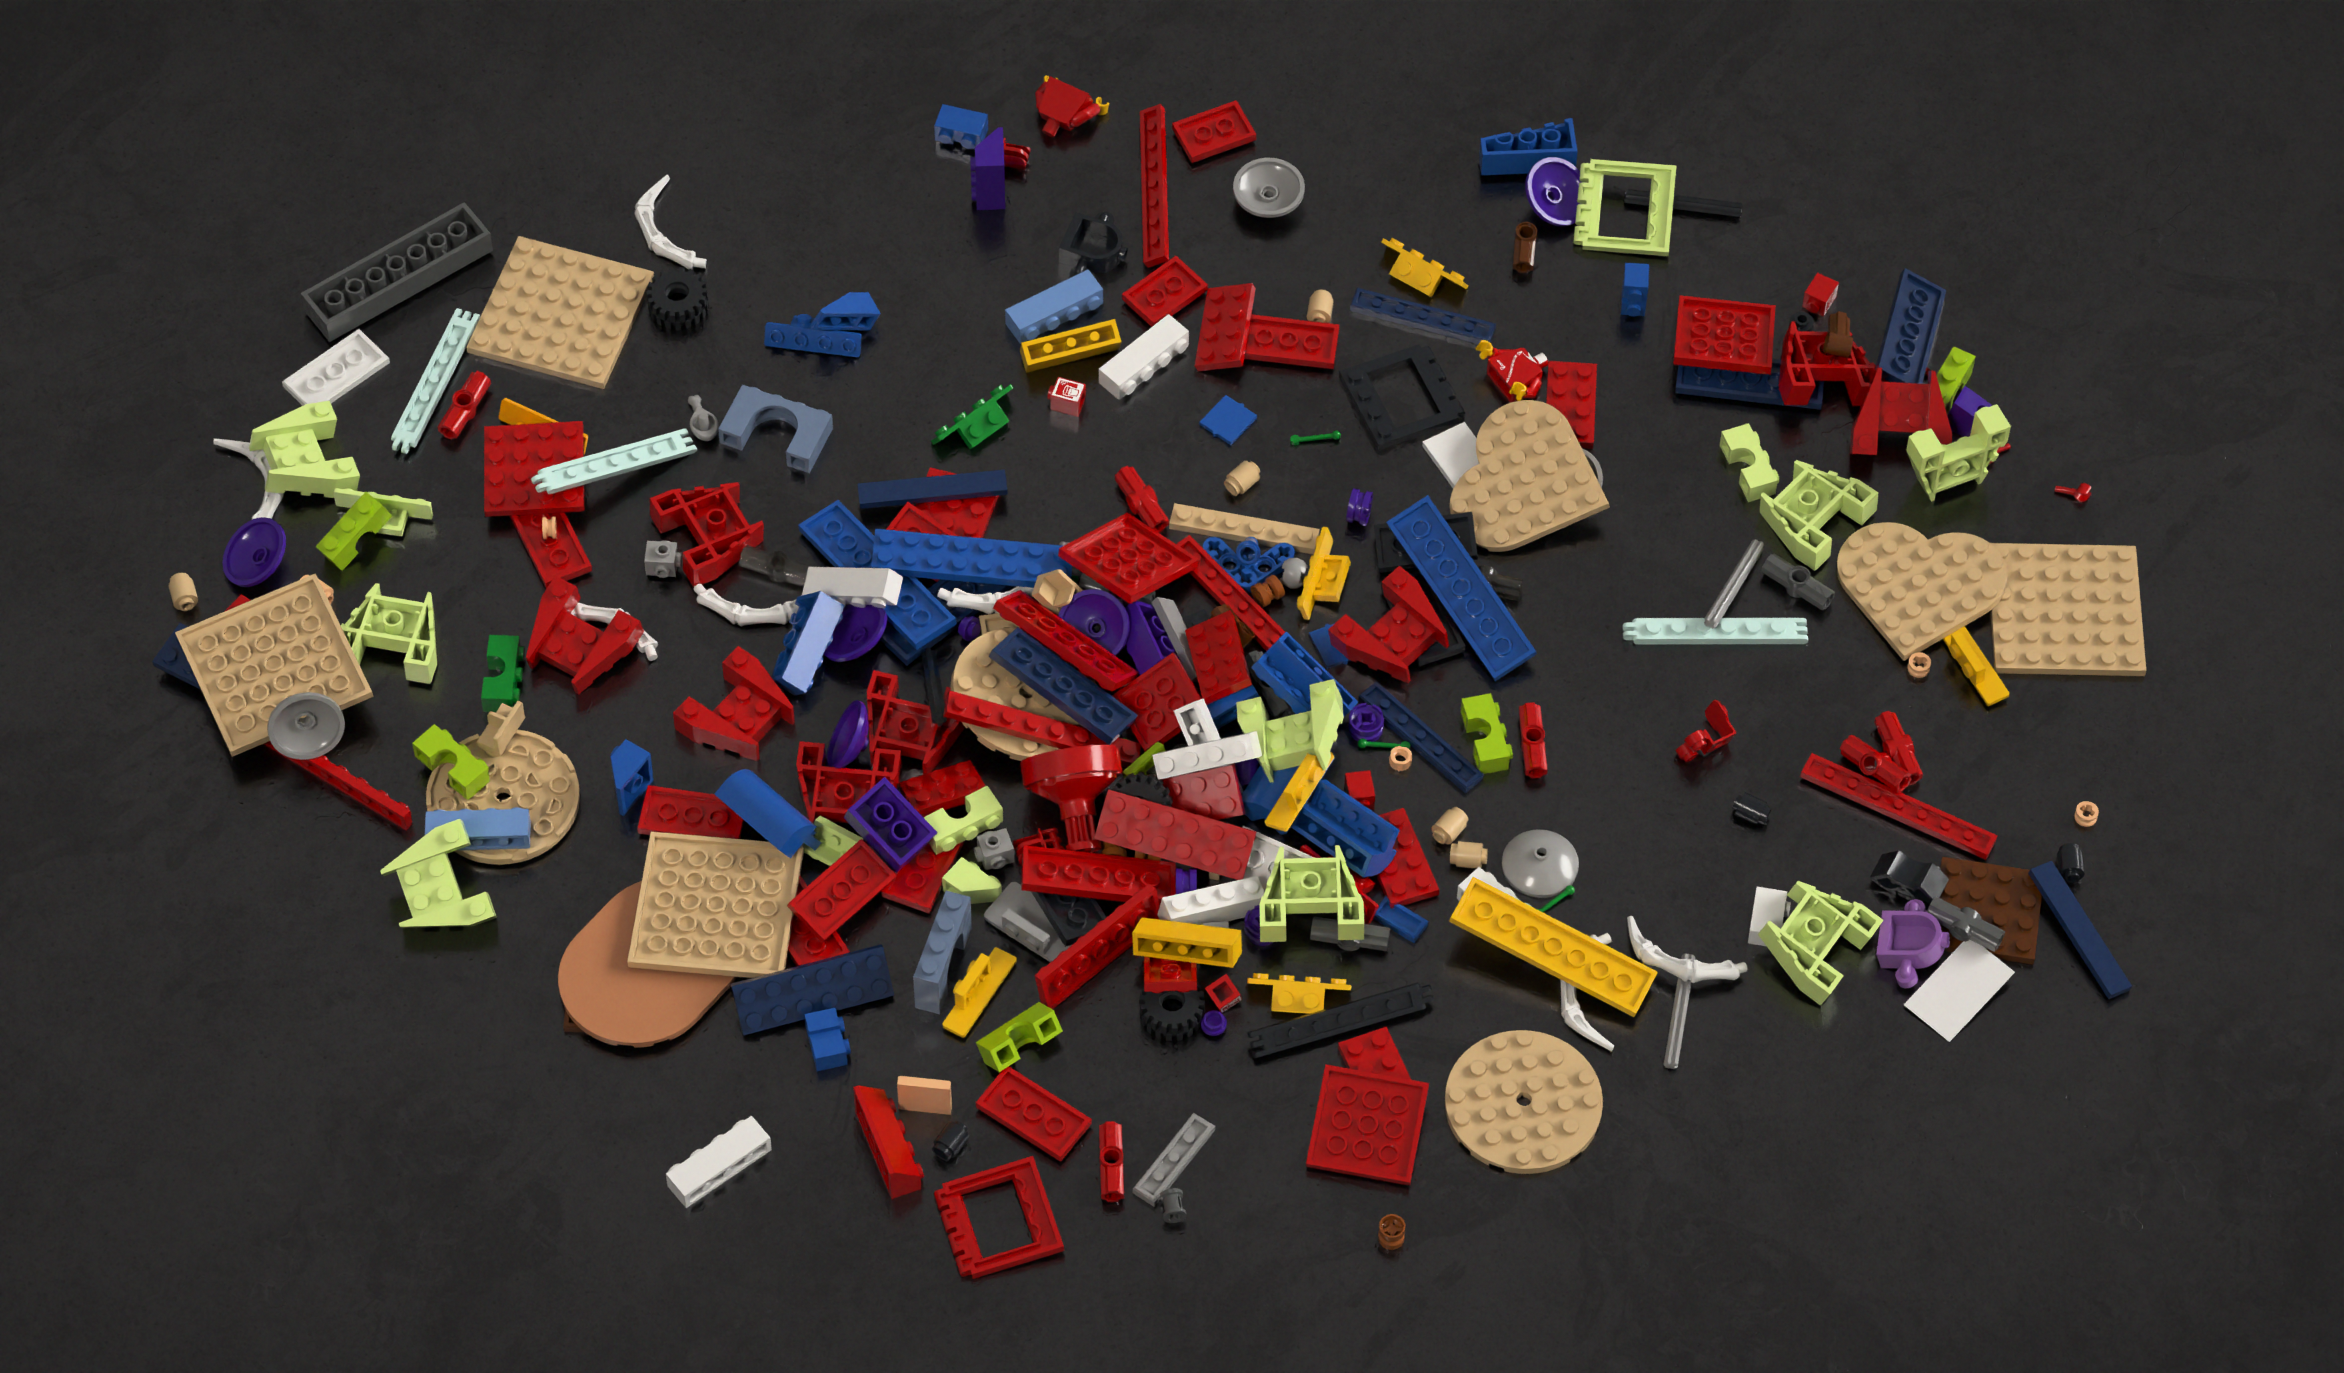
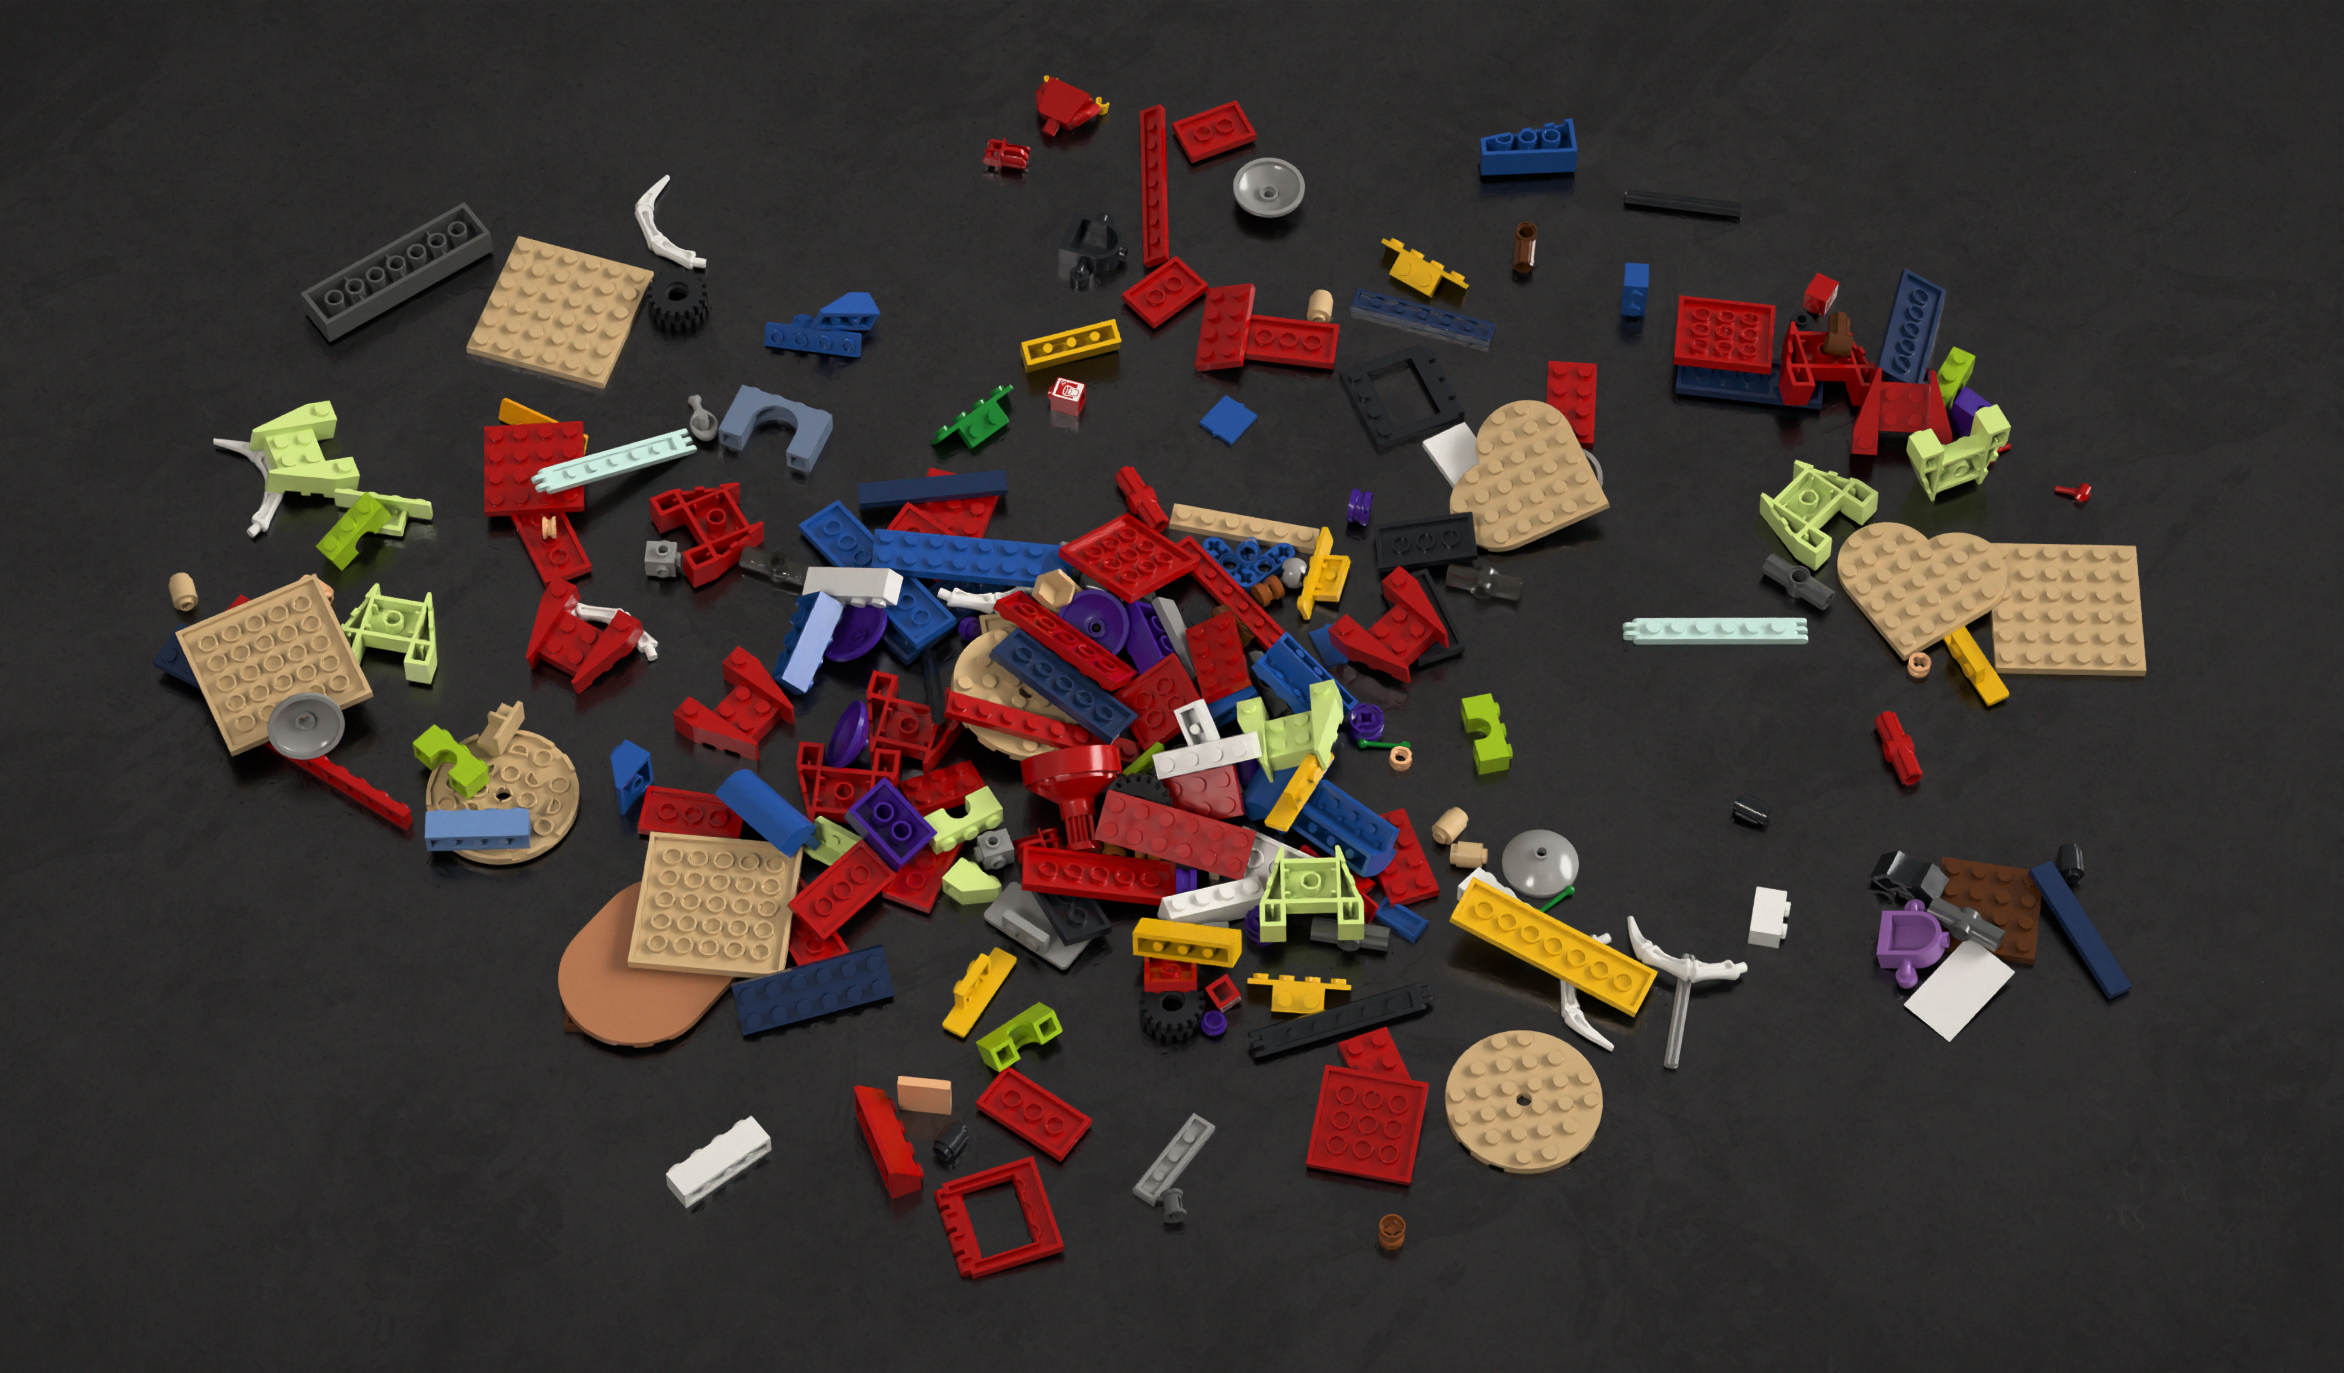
(254, 552): dark purple dish -> none
(336, 370): white tile -> none
(431, 883): yellowish green wedge -> none
(434, 380): light aqua hinge -> none
(464, 405): red piece -> none
(505, 655): green arch -> none
(744, 614): white animal -> none
(826, 1040): blue brick -> none
(948, 931): sand blue arch -> none
(960, 126): blue brick -> none
(989, 178): dark purple slope -> none
(1054, 306): medium blue brick -> none
(1095, 949): red plate -> none
(1111, 1173): red piece -> none
(1144, 357): white brick -> none
(1242, 478): tan brick -> none
(1295, 439): green hinge -> none
(1360, 787): red brick -> none
(1422, 738): dark blue tile -> none
(1461, 588): blue plate -> none
(1513, 371): red torso -> none
(1533, 751): red piece -> none
(1559, 181): dark purple dish -> none
(1659, 212): yellowish green hinge -> none
(1701, 740): red piece -> none
(1734, 583): light grey axle -> none
(1743, 445): yellowish green arch -> none
(1812, 933): yellowish green wedge -> none
(1885, 770): red piece -> none
(1899, 806): red plate -> none
(2092, 817): light nougat bush -> none

